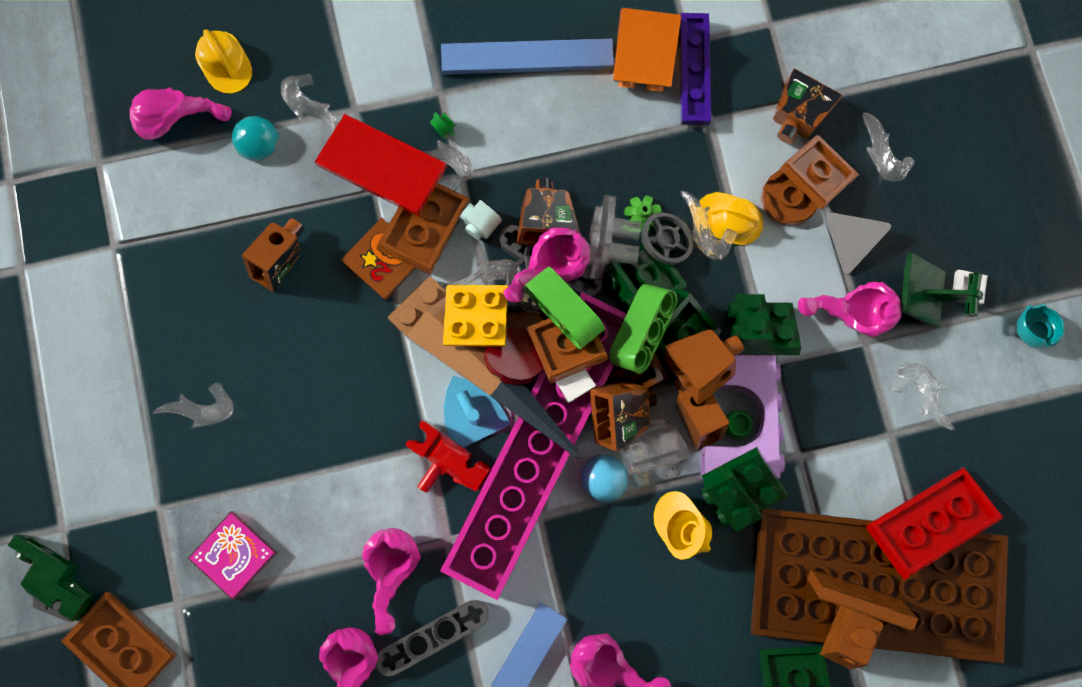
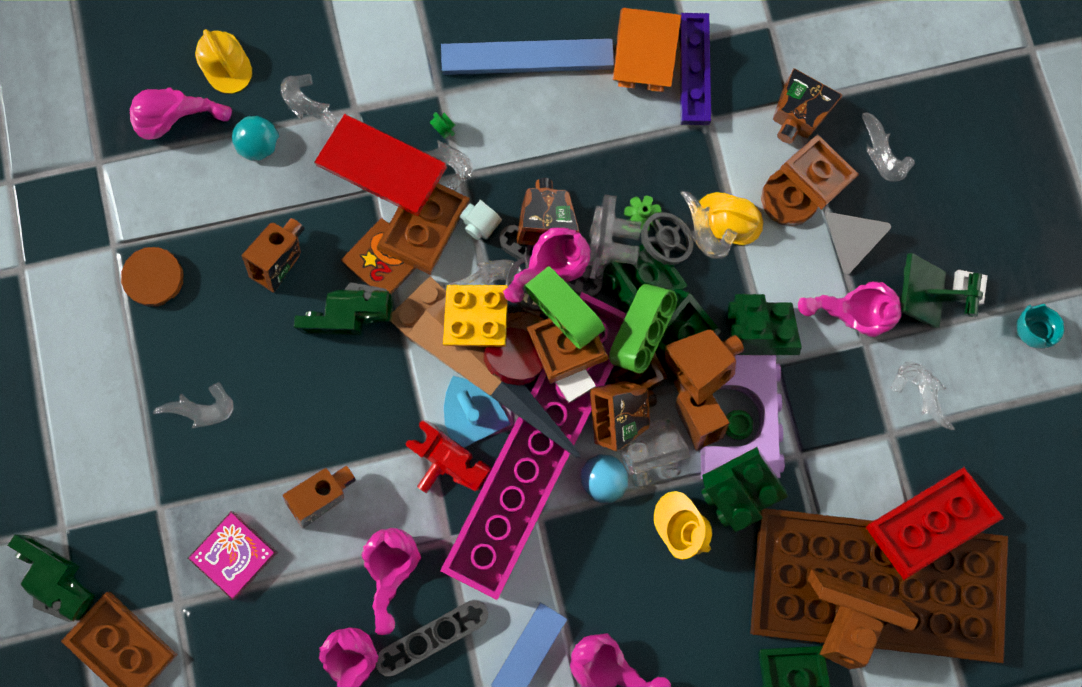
(152, 276): none -> dark orange tile
(305, 501): none -> dark orange torso
(347, 310): none -> dark green plate

